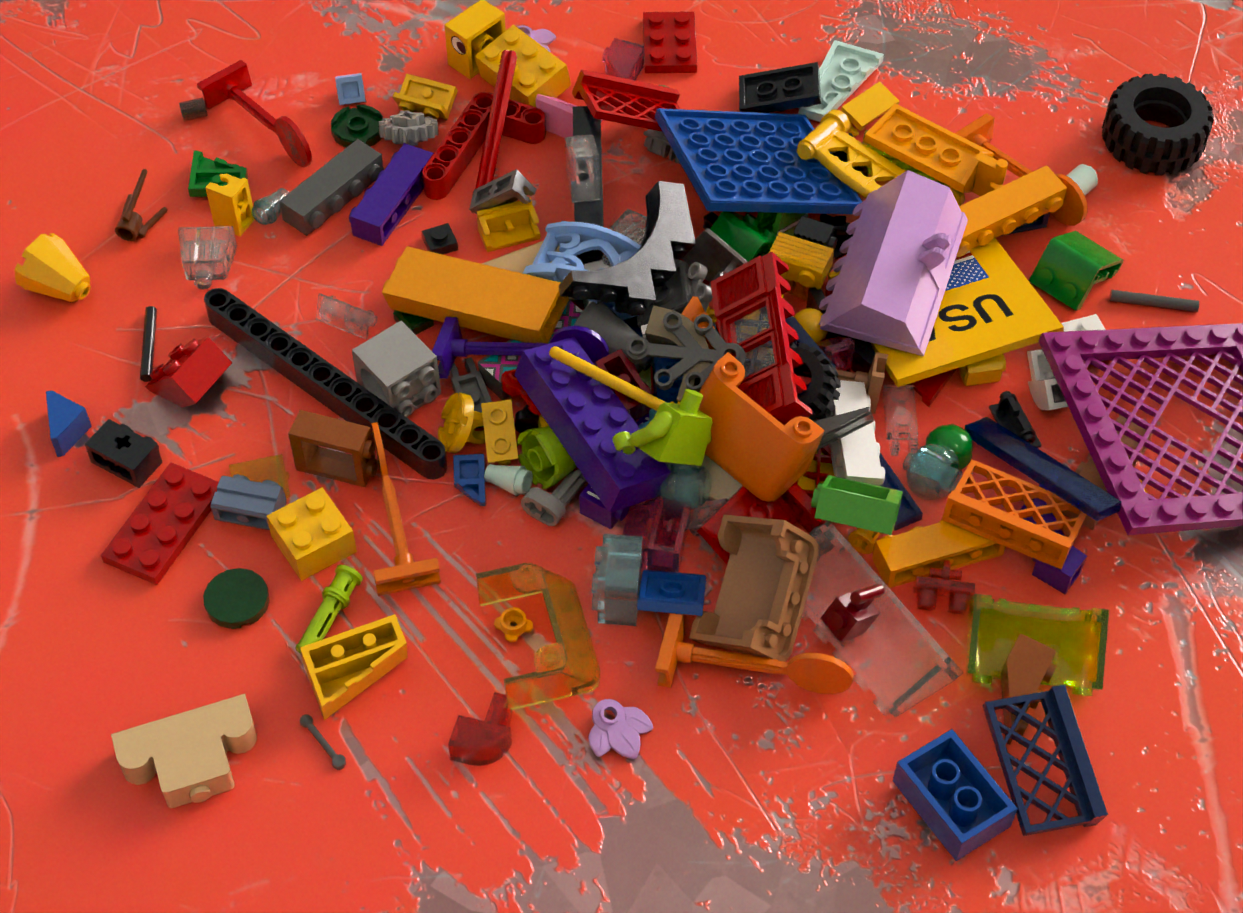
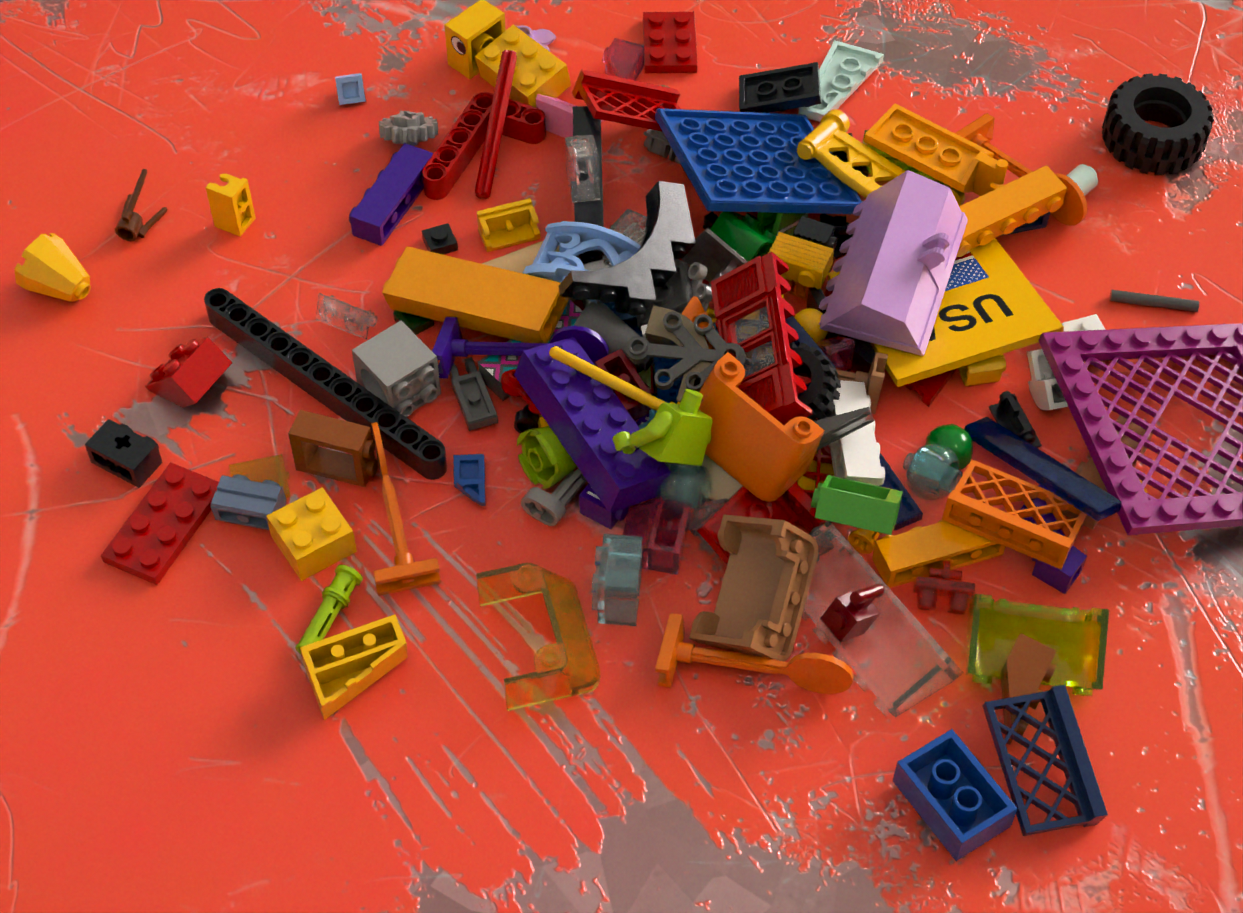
(66, 422): blue slope -> none
(148, 343): black bar -> none
(188, 750): tan brick -> none
(193, 109): clear smoke hinge -> none
(206, 171): green wing -> none
(207, 253): clear torso -> none
(230, 84): red piece -> none
(236, 598): dark green tile -> none
(267, 208): clear light blue cone -> none
(331, 187): dark grey brick -> none
(338, 761): dark grey hinge -> none
(356, 124): dark green tile -> none
(426, 96): yellow bracket -> none
(460, 423): yellow tile -> none
(481, 741): clear red brick -> none
(499, 432): yellow hinge -> none
(502, 191): flat silver hinge -> none
(511, 616): light orange plate -> none
(513, 479): light aqua cone -> none
(620, 733): lavender plate -> none
(672, 592): blue tile -> none
(868, 107): yellow hinge -> none
(900, 417): clear hinge -> none
(1072, 268): green piece -> none

